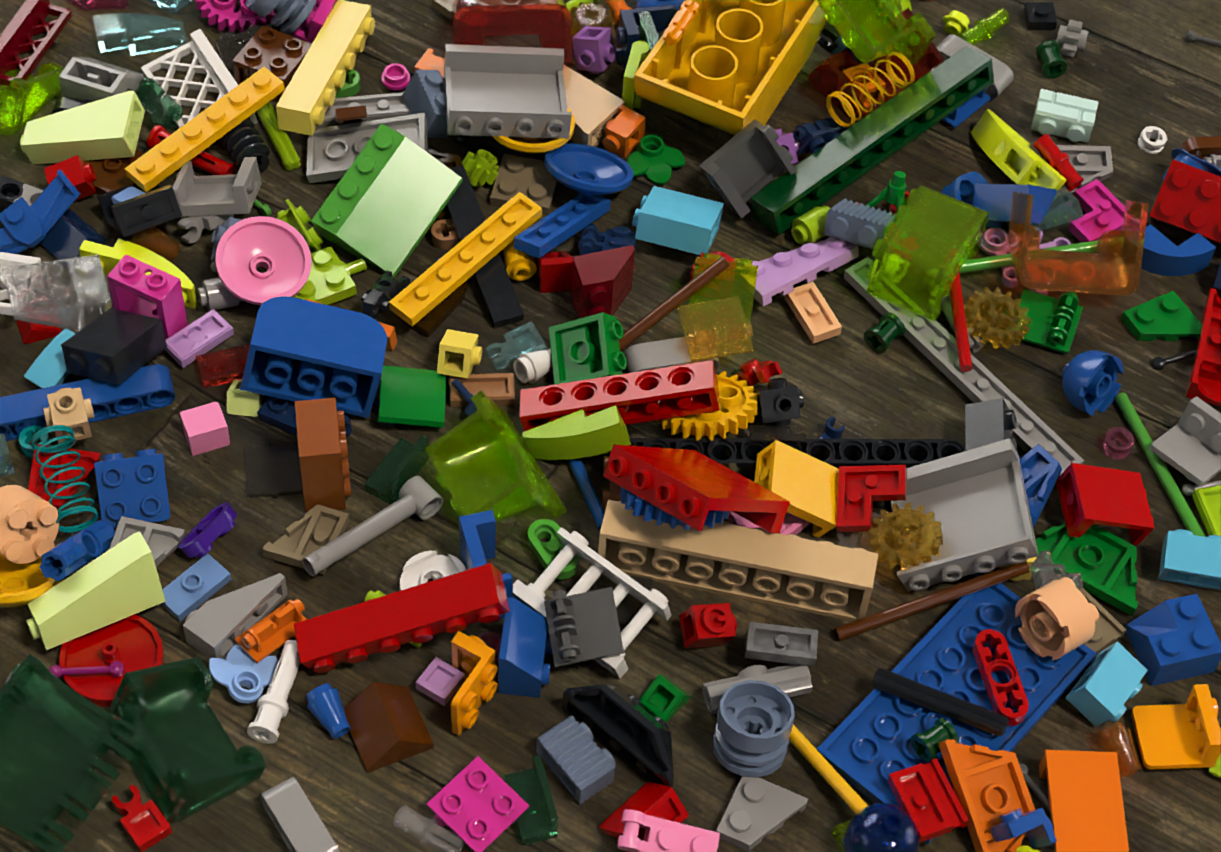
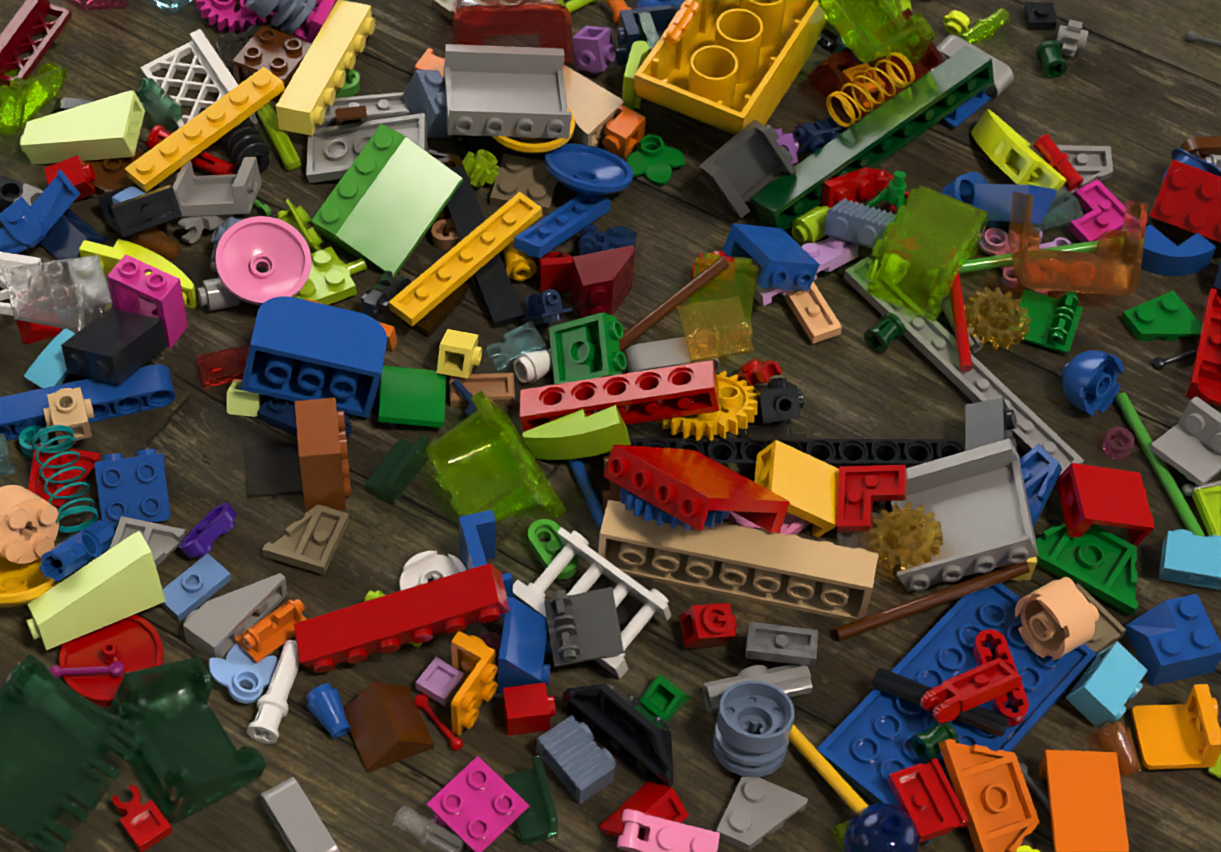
(96, 79): light grey slope -> none
(138, 32): clear light blue slope -> none
(198, 338): lavender plate -> none
(205, 428): bright pink panel -> none
(395, 77): dark pink plate -> none
(415, 498): light grey piece -> none
(423, 704): none -> red hinge
(527, 709): none -> red brick
(544, 307): none -> dark blue hinge
(590, 15): clear yellow gear -> none
(678, 220): medium azure brick -> none
(782, 259): none -> blue panel
(830, 432): dark blue hand -> none
(855, 186): none -> red hinge
(970, 690): none -> red hinge
(1033, 822): blue bracket -> none
(1045, 571): clear panel -> none
(1064, 116): light aqua brick -> none
(1152, 147): white bush -> none

